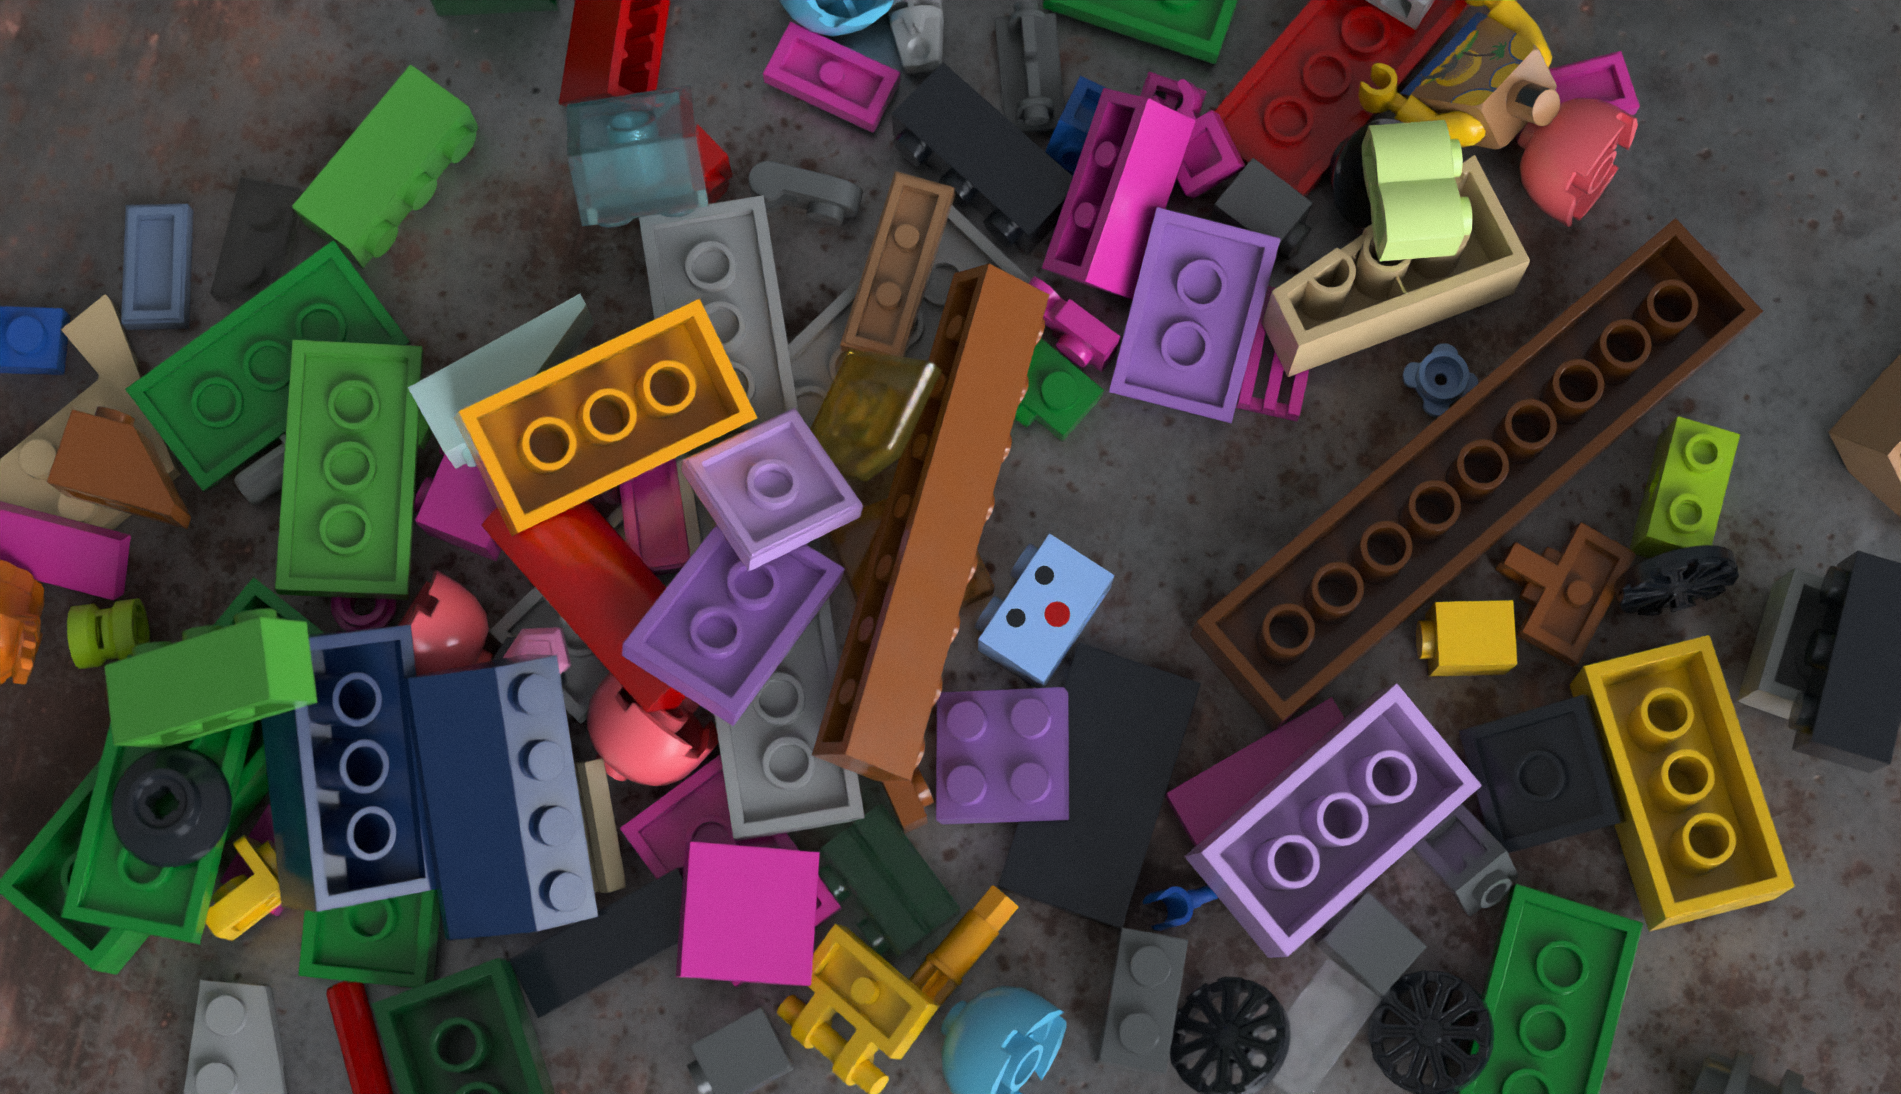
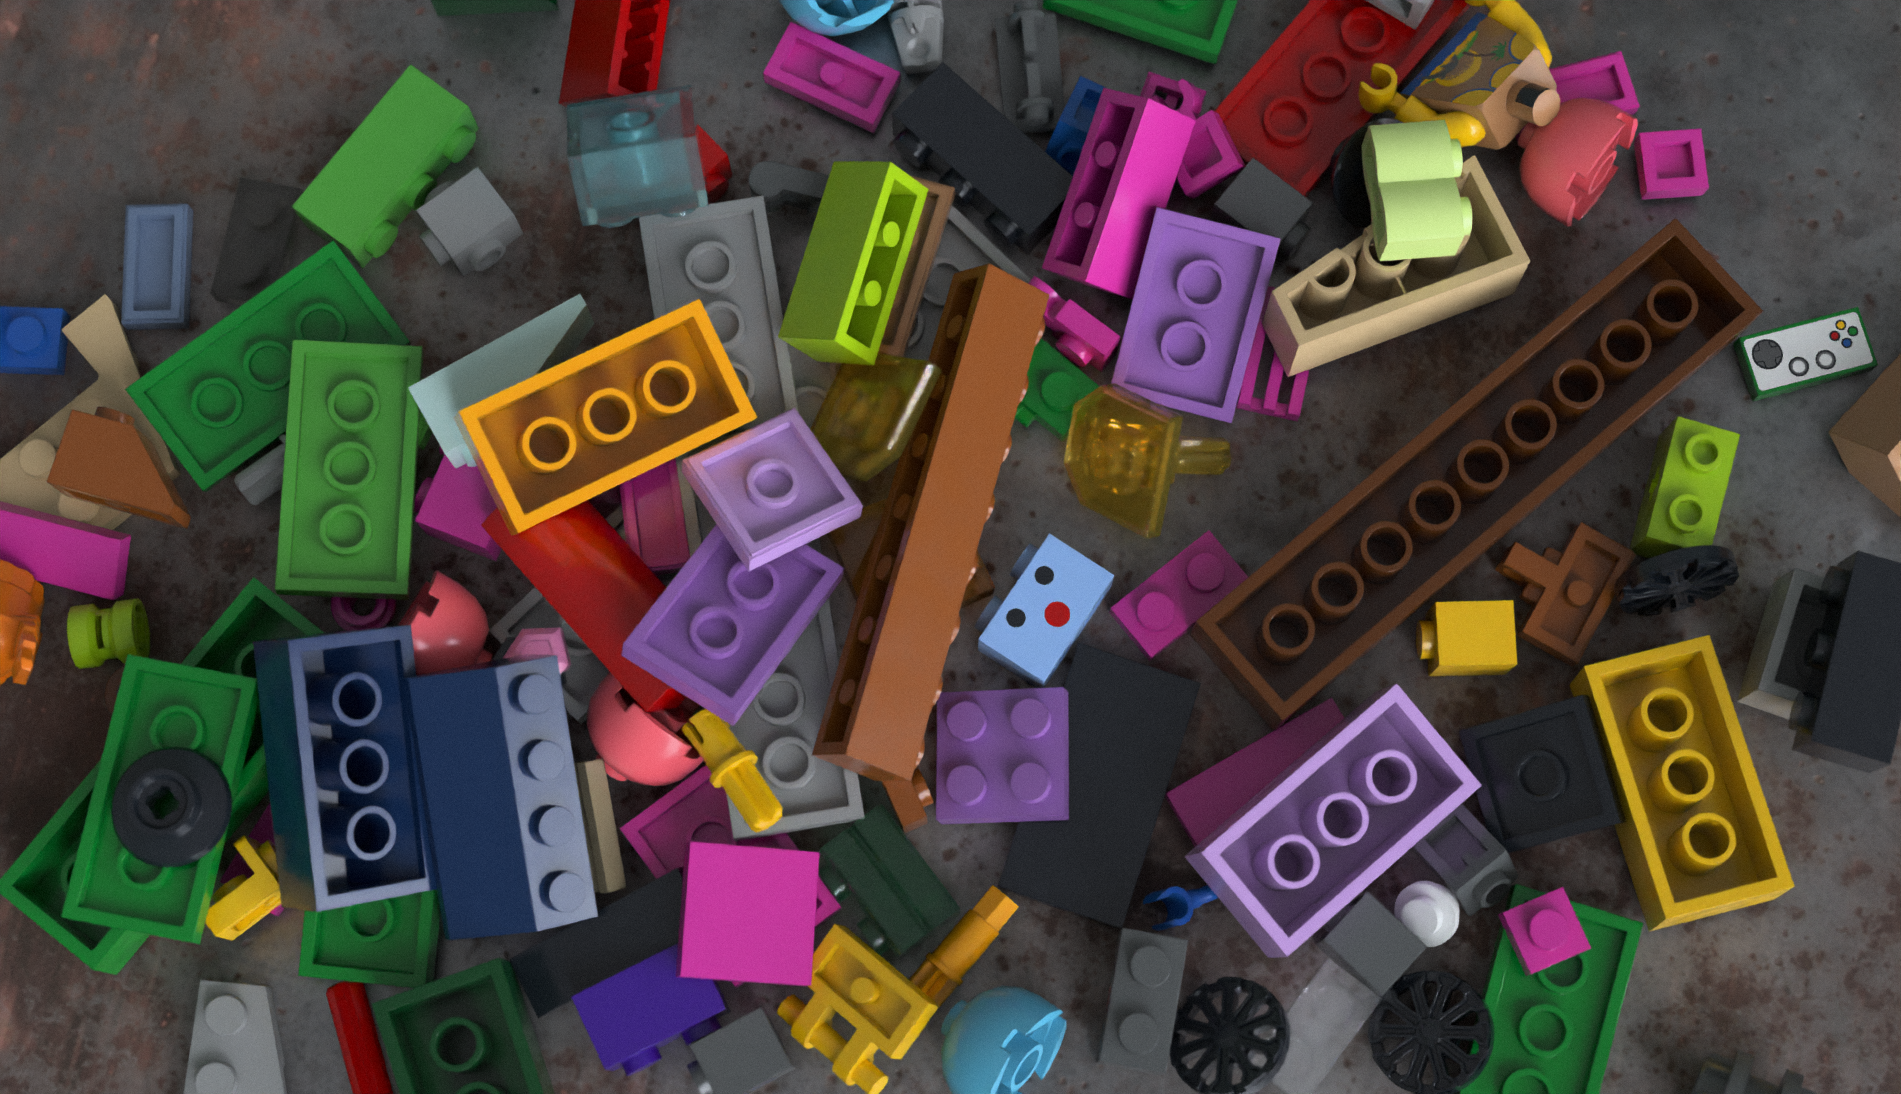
(210, 680): bright green brick -> none
(467, 223): none -> light grey brick
(647, 1009): none -> dark purple brick
(733, 770): none -> yellow axle
(853, 262): none -> lime brick
(1127, 455): none -> clear yellow piece
(1177, 595): none -> dark pink plate
(1428, 912): none -> white plate
(1445, 362): medium blue plate -> none
(1544, 931): none -> dark pink plate
(1671, 164): none -> dark pink plate
(1805, 354): none -> tile

